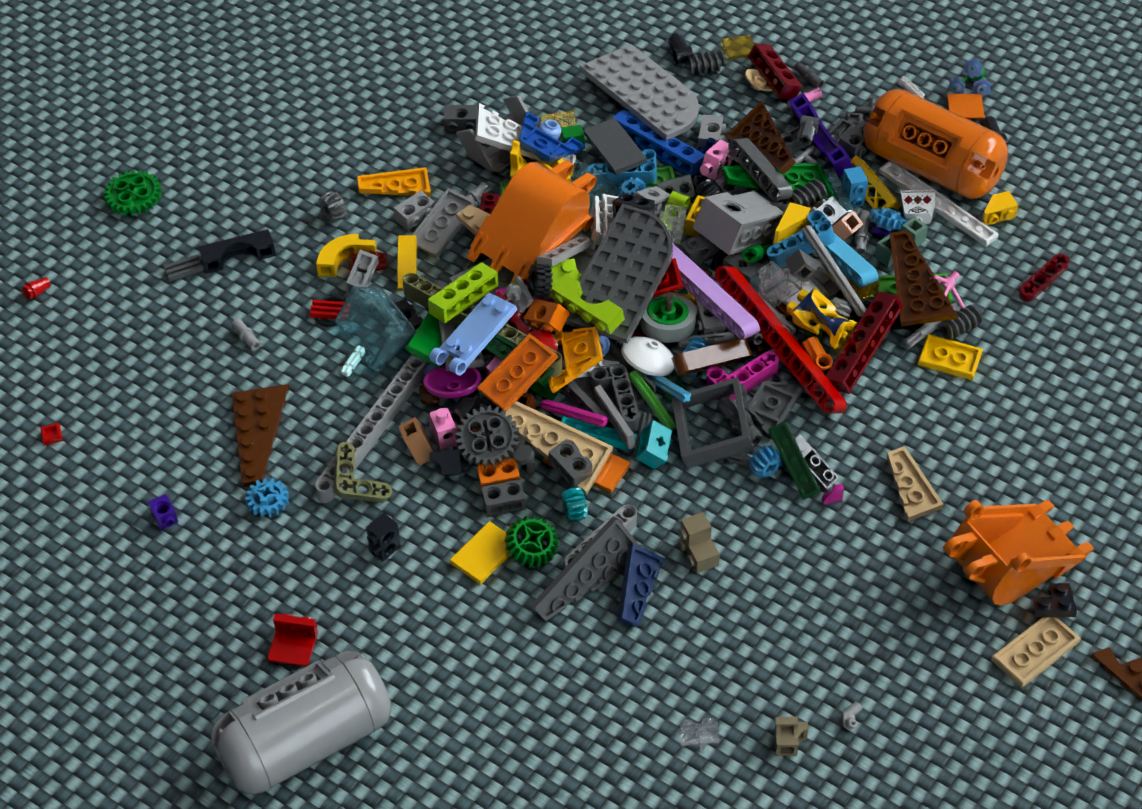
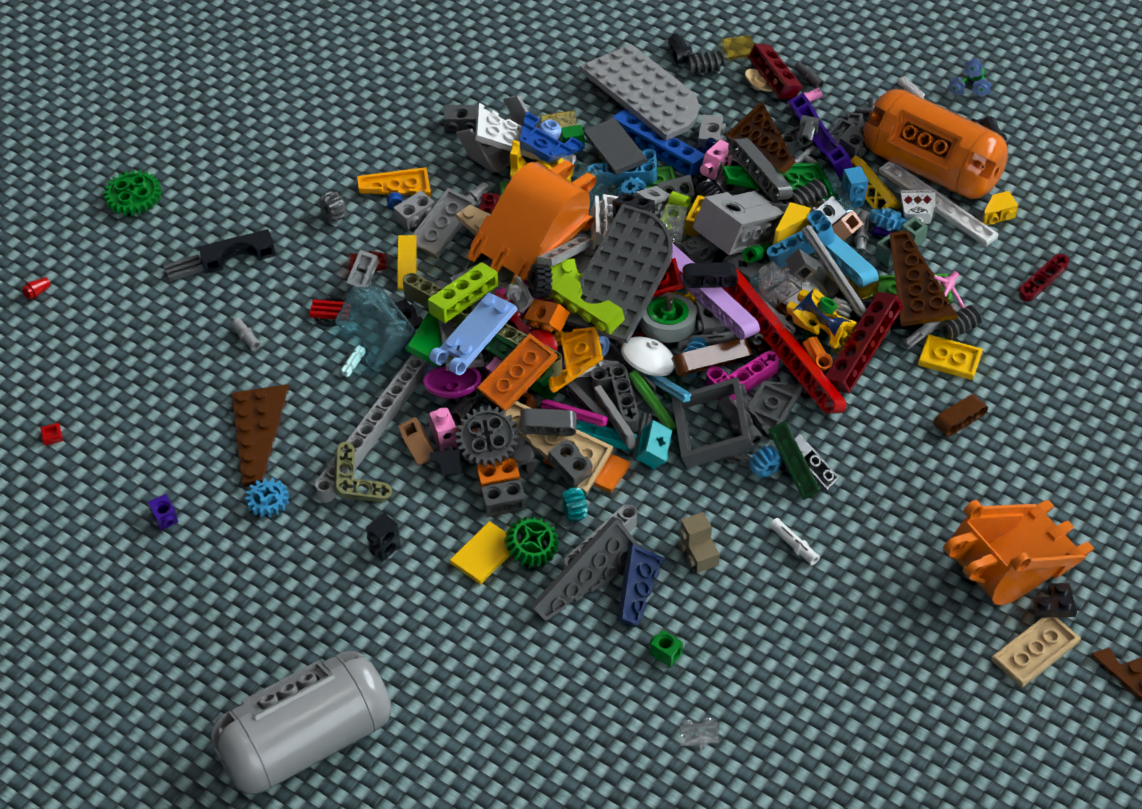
(293, 640): red bracket -> none
(339, 250): yellow arch -> none
(394, 199): none -> blue bush
(427, 398): reddish brown arm -> none
(548, 422): none -> dark grey beam
(666, 655): none -> green brick
(710, 275): none -> black beam
(788, 735): dark tan brick -> none
(800, 547): none -> white pin
(827, 305): none -> green tile
(834, 495): dark pink tile -> none
(848, 716): light grey arm -> none
(912, 486): tan wing -> none
(960, 415): none -> reddish brown beam
(966, 105): orange tile -> none

